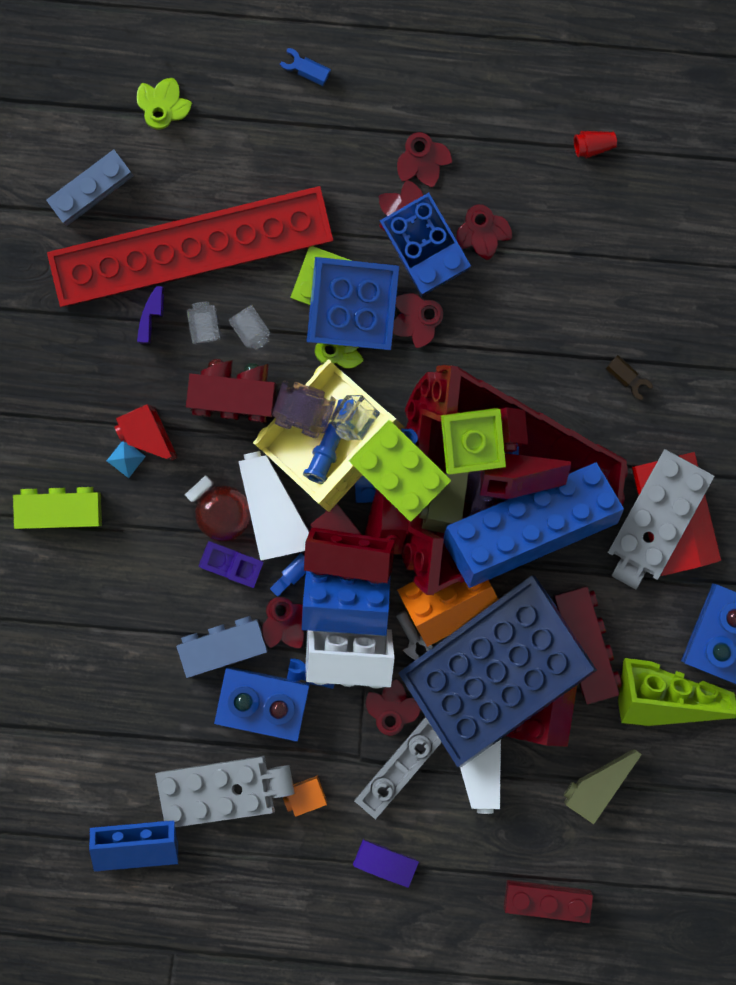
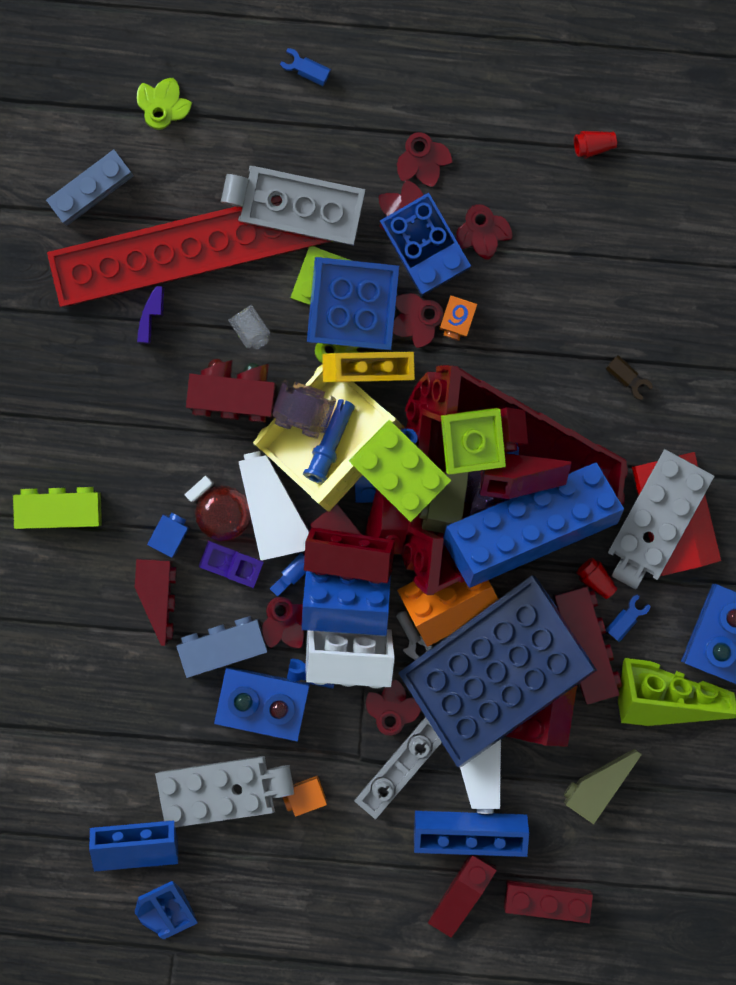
(126, 459): dark azure slope -> none
(145, 431): red slope -> none
(153, 587): none -> dark red slope
(165, 910): none -> blue slope
(169, 534): none -> blue brick
(203, 323): clear brick -> none
(307, 205): none -> light grey hinge
(354, 417): clear brick -> none
(368, 366): none -> yellow brick
(385, 863): dark purple slope -> none
(457, 318): none -> orange brick
(462, 894): none -> dark red slope
(471, 833): none -> blue brick
(596, 577): none -> red cone
(626, 619): none -> blue bar

